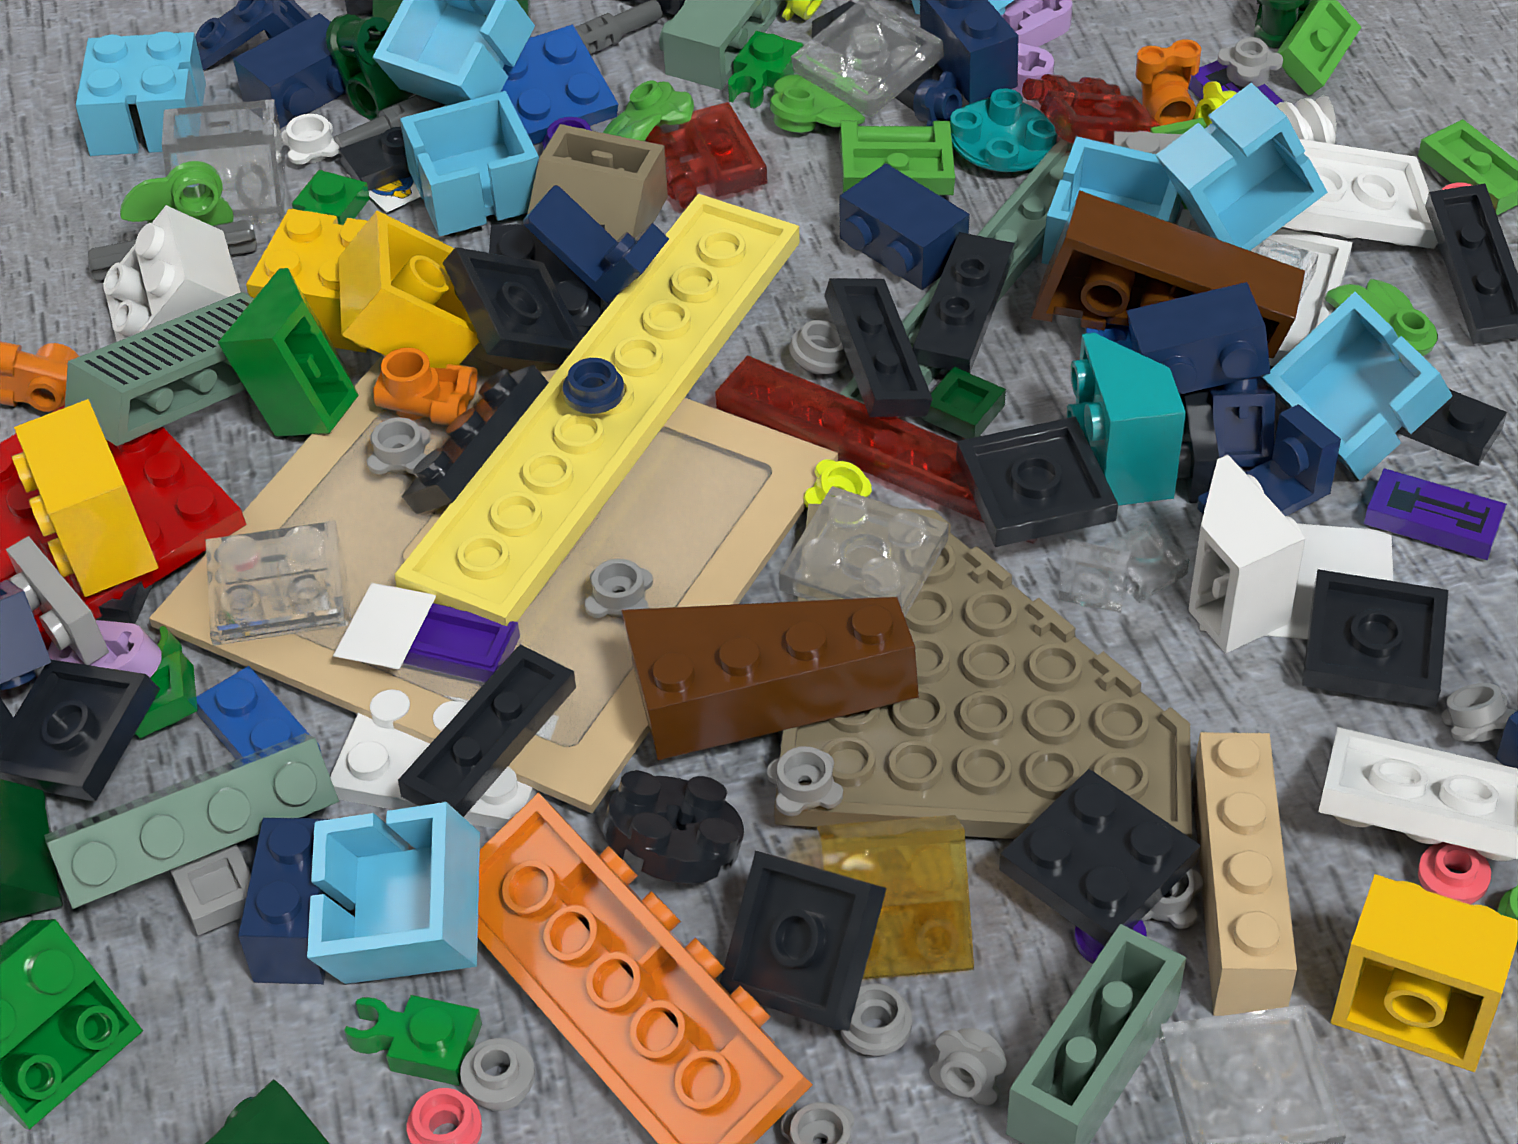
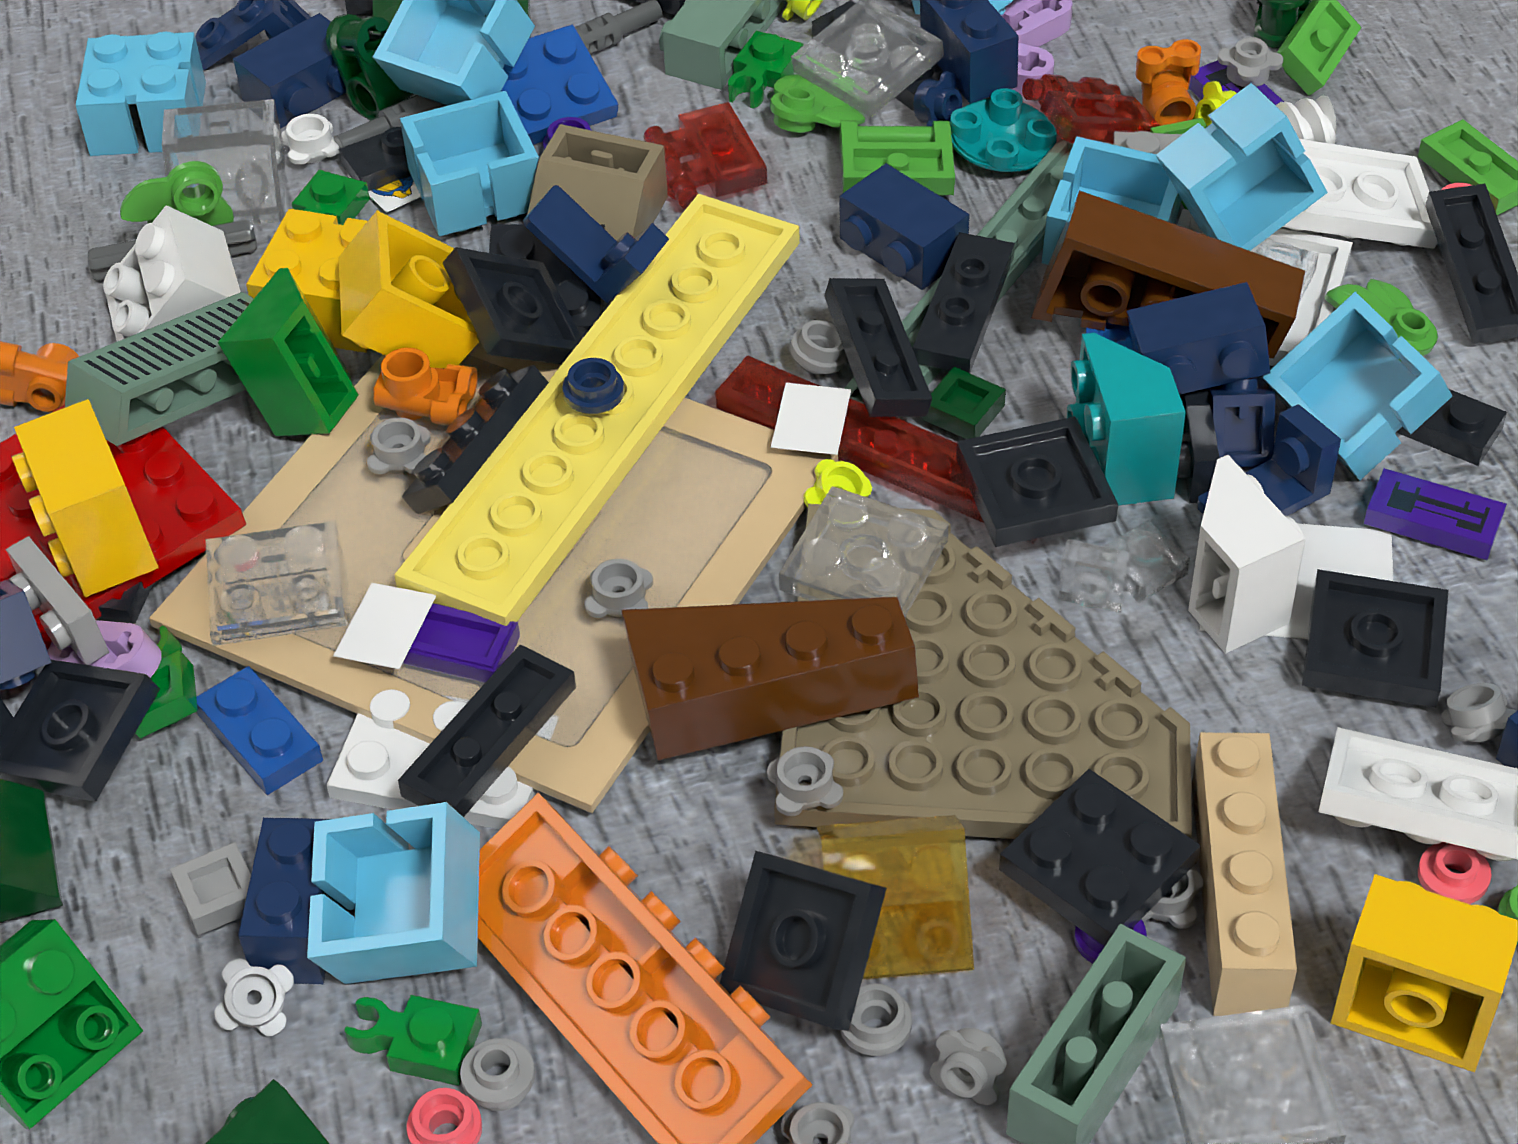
(190, 819): sand green brick -> none
(265, 1015): none -> plate
(648, 809): black plate -> none
(651, 106): bright green plate -> none
(811, 418): none -> white sticker

